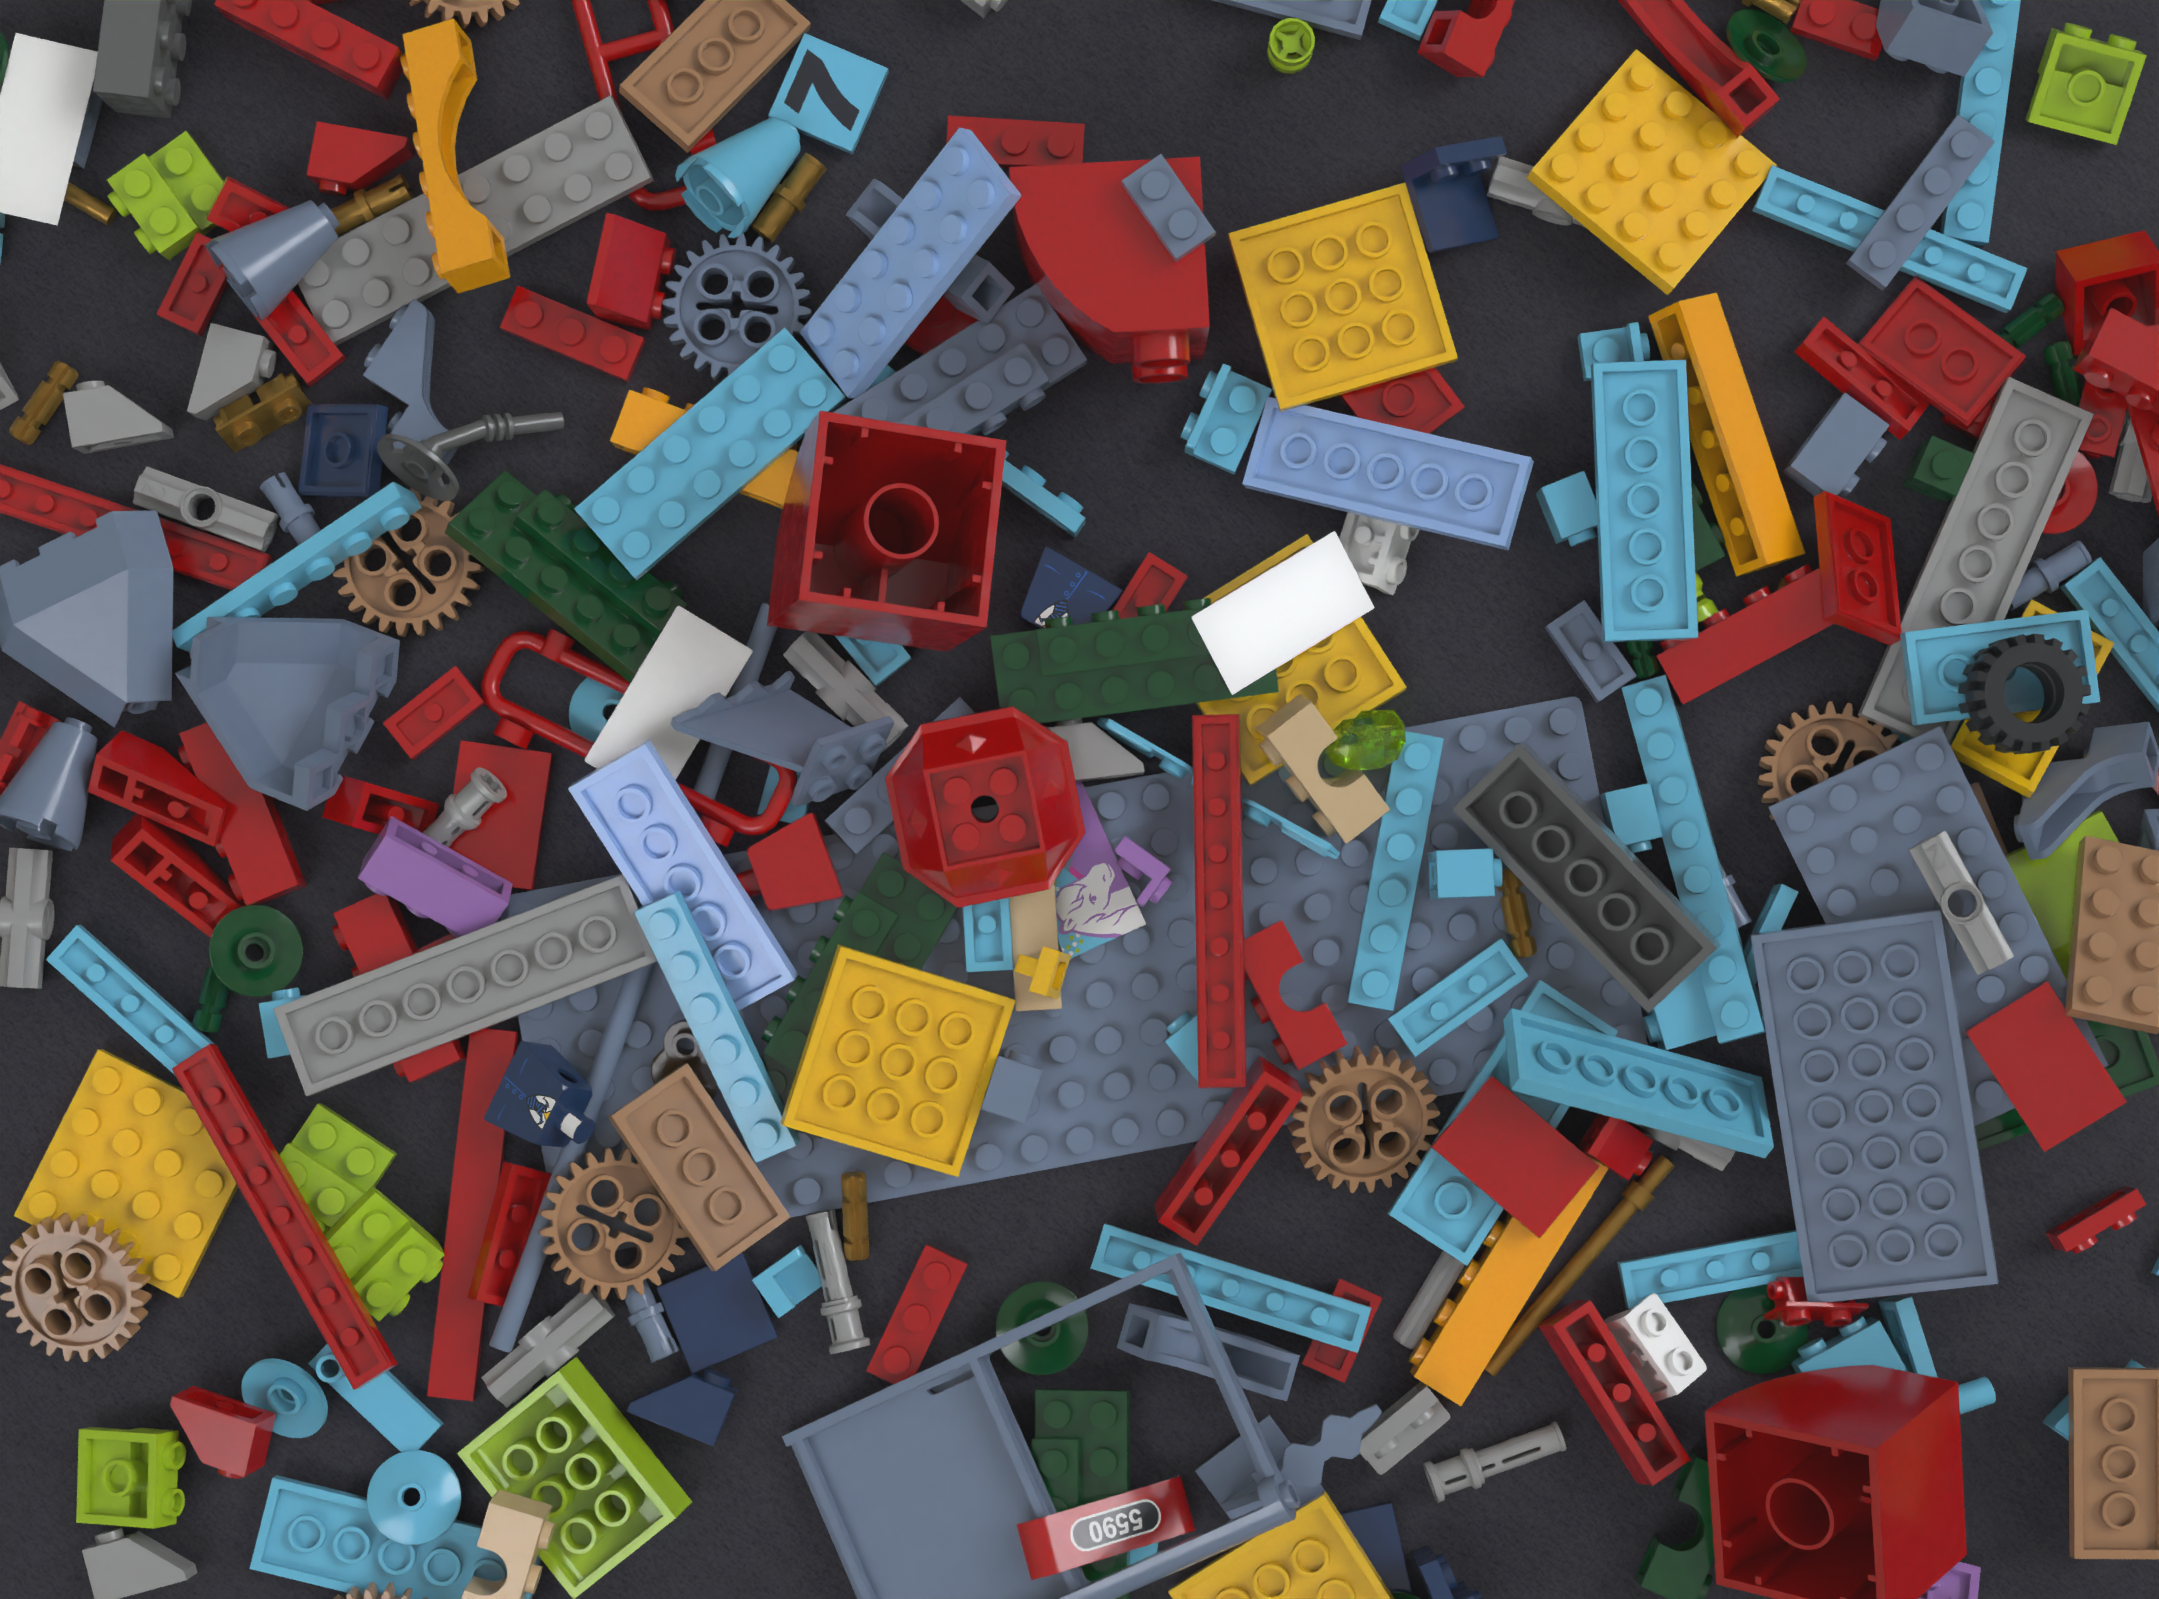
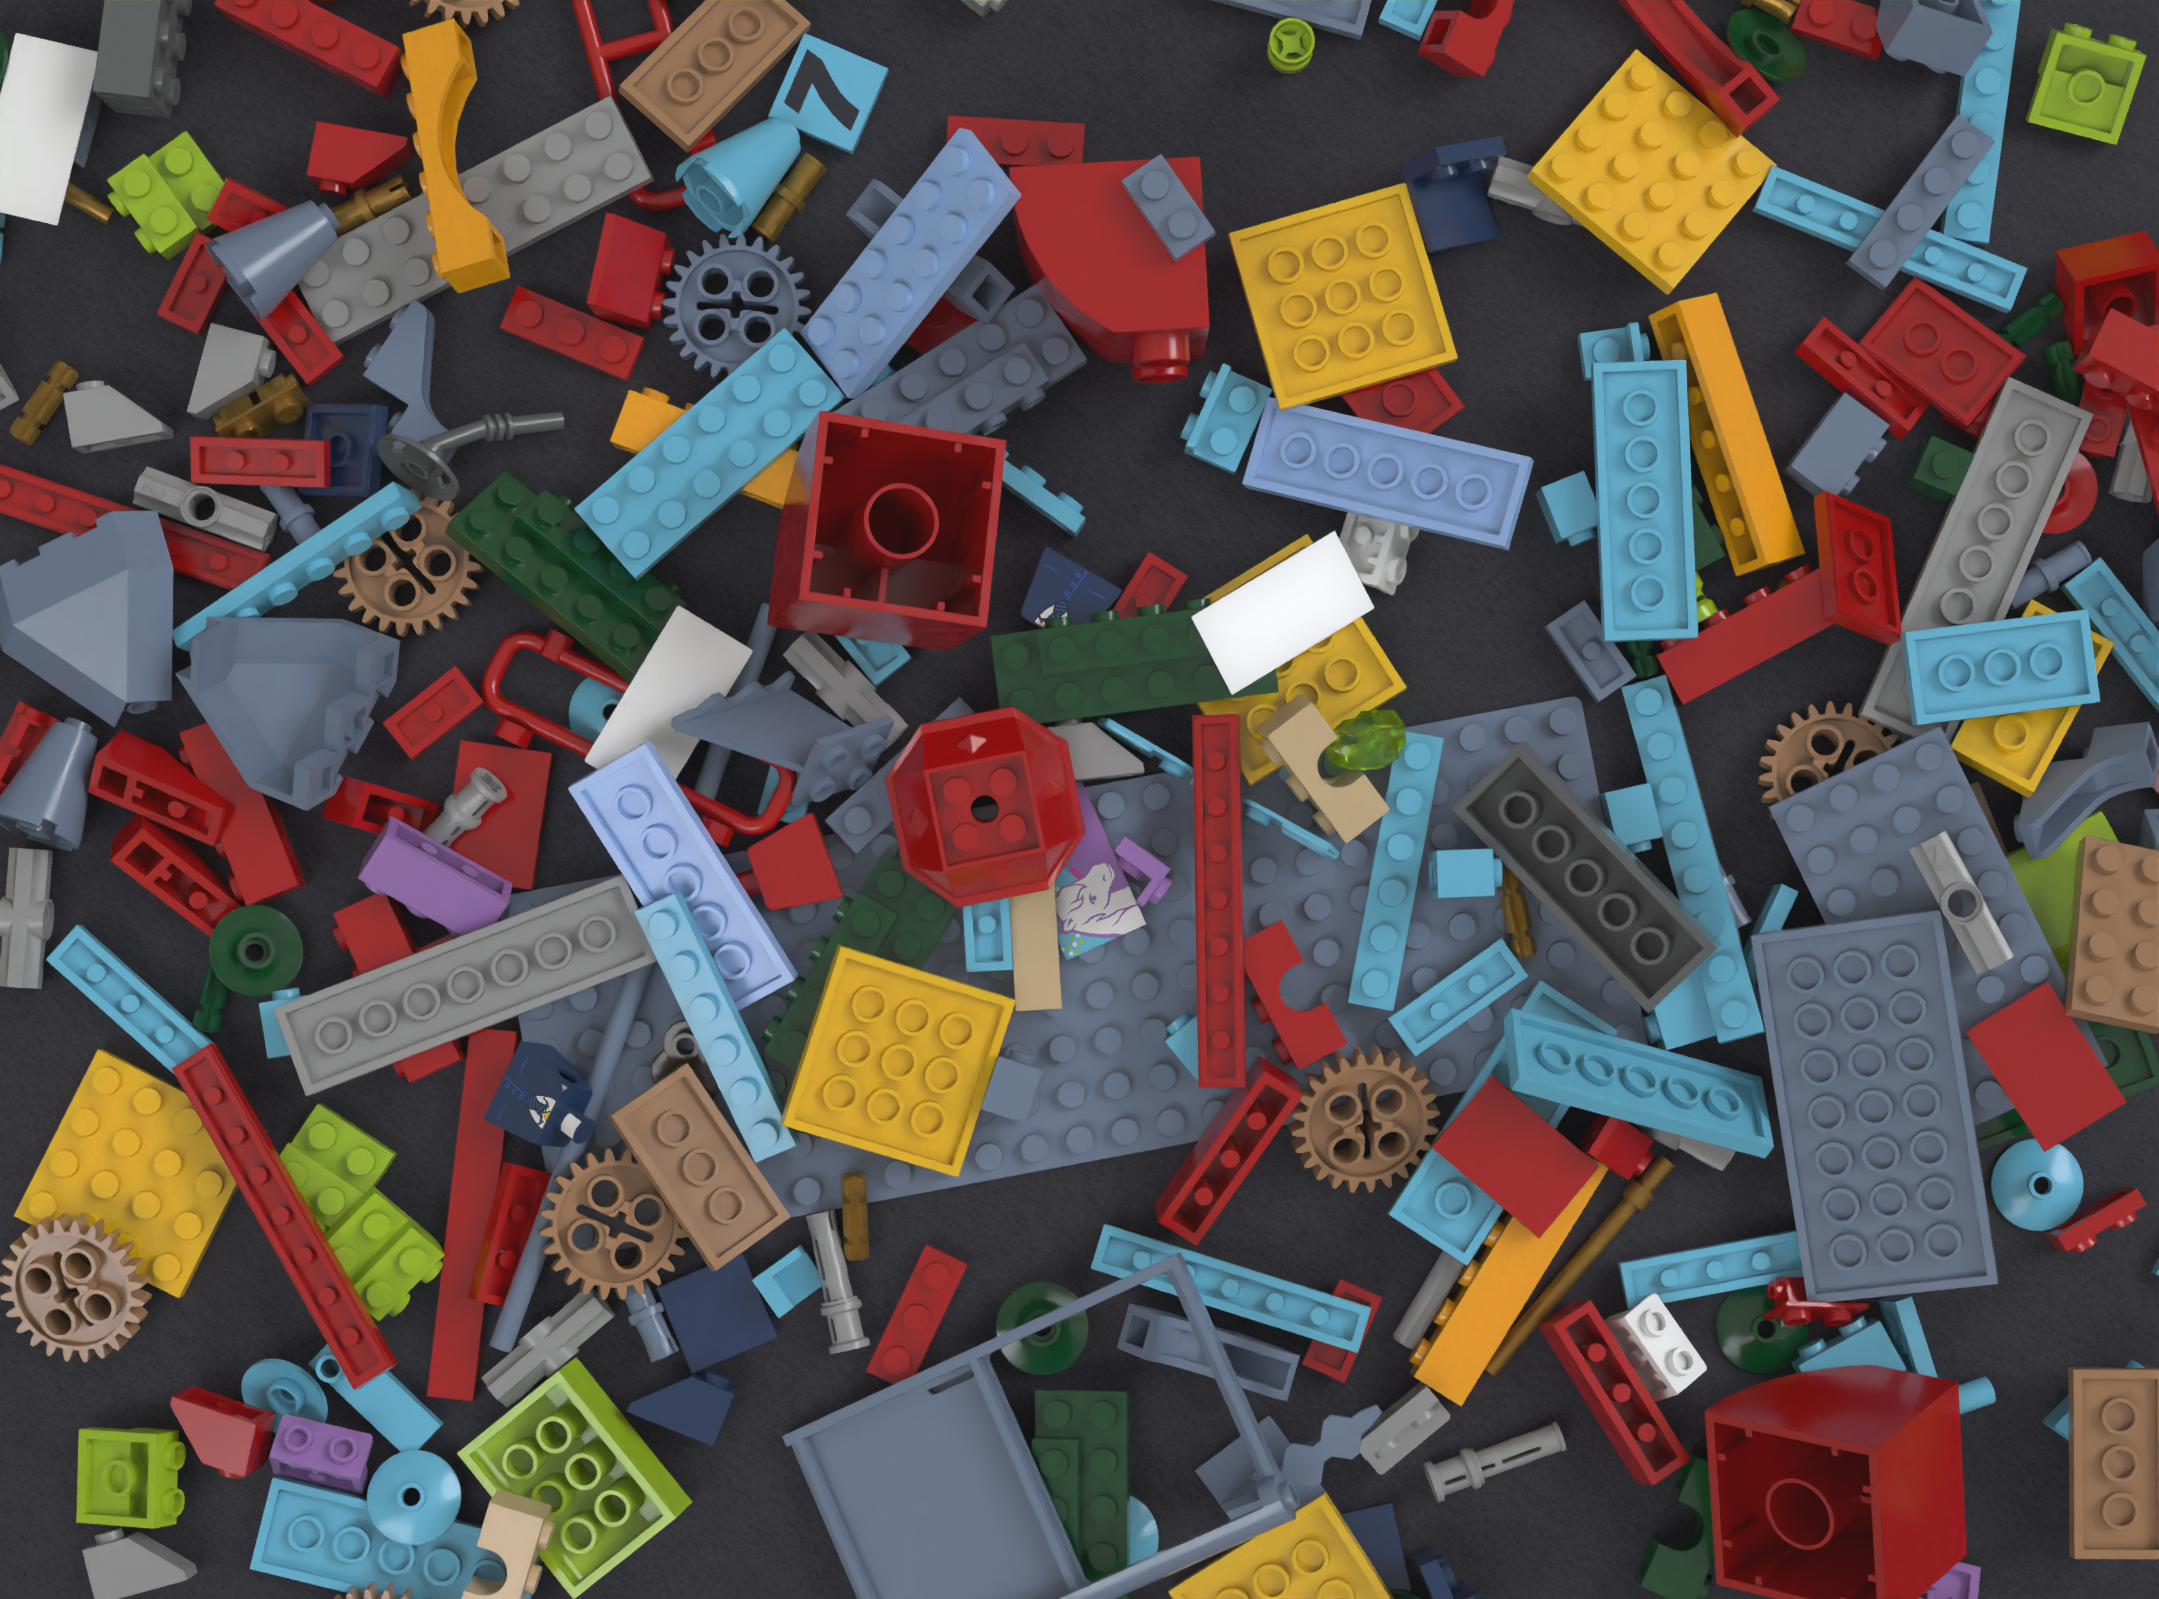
(260, 461): none -> red plate
(321, 1454): none -> medium lavender bracket
(1047, 971): yellow tile -> none
(1105, 1528): red sticker -> none
(2014, 1180): none -> medium azure dish
(2061, 689): black tyre -> none

